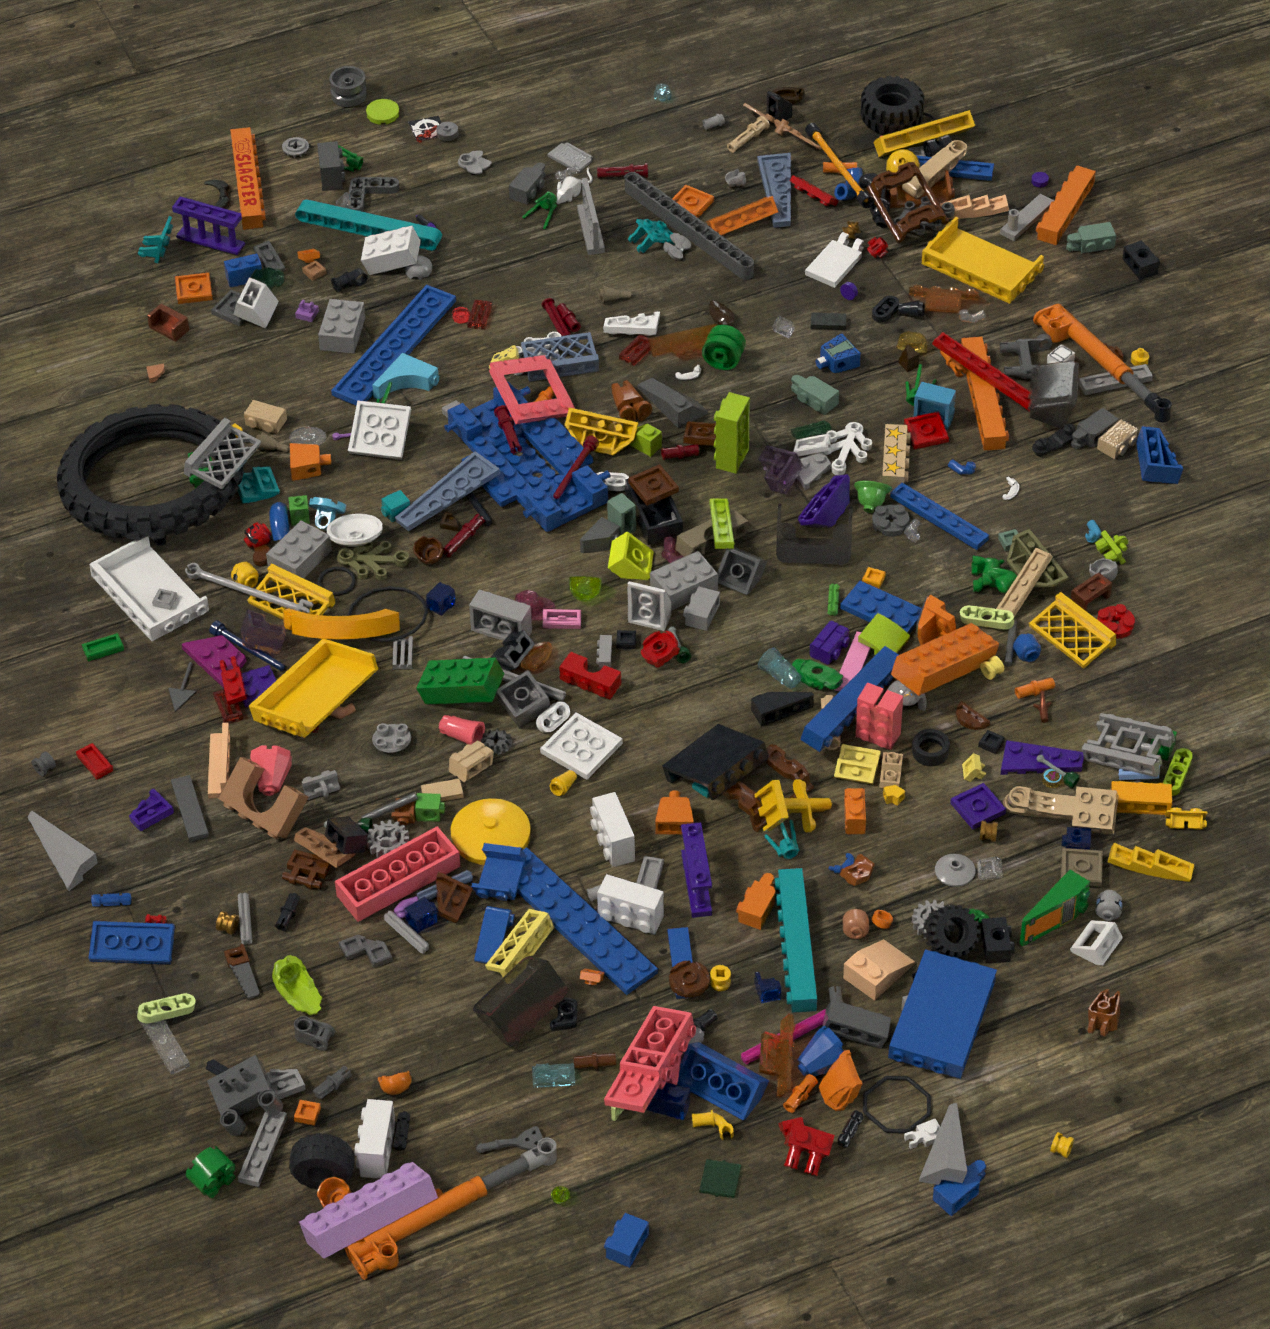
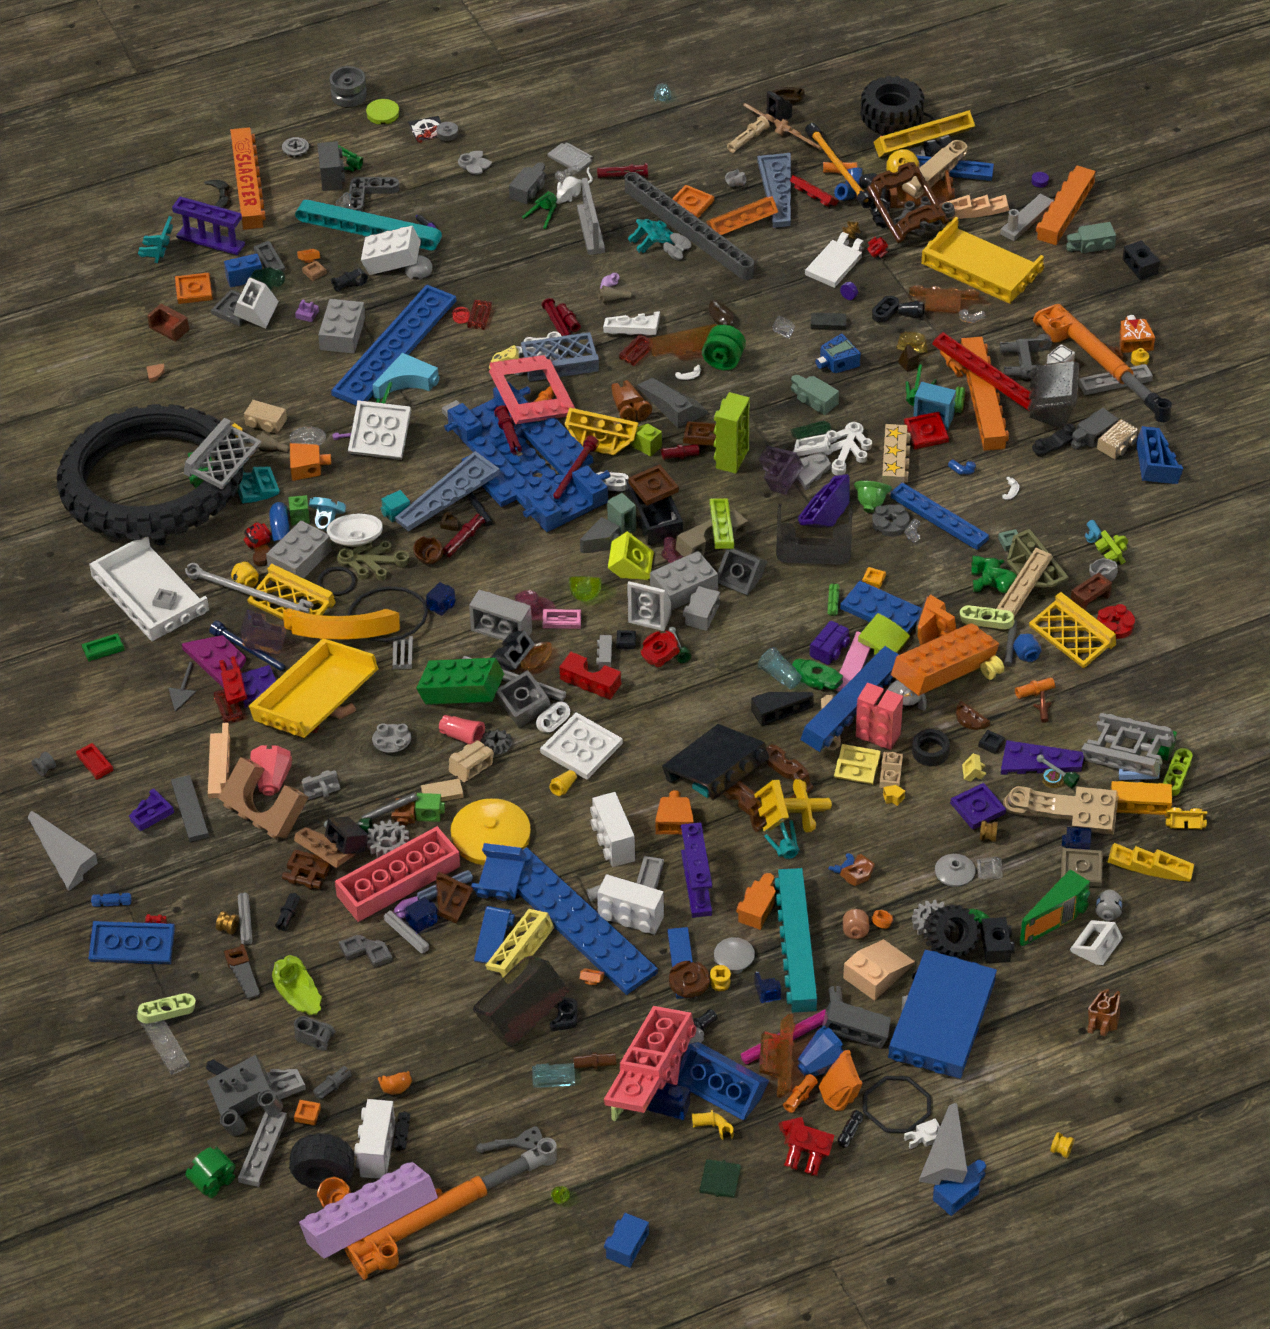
(610, 280): none -> lavender arm
(713, 121): light grey pin -> none
(734, 954): none -> light grey dish
(855, 811): orange brick -> none
(959, 399): none -> bright green piece
(1135, 334): none -> orange torso

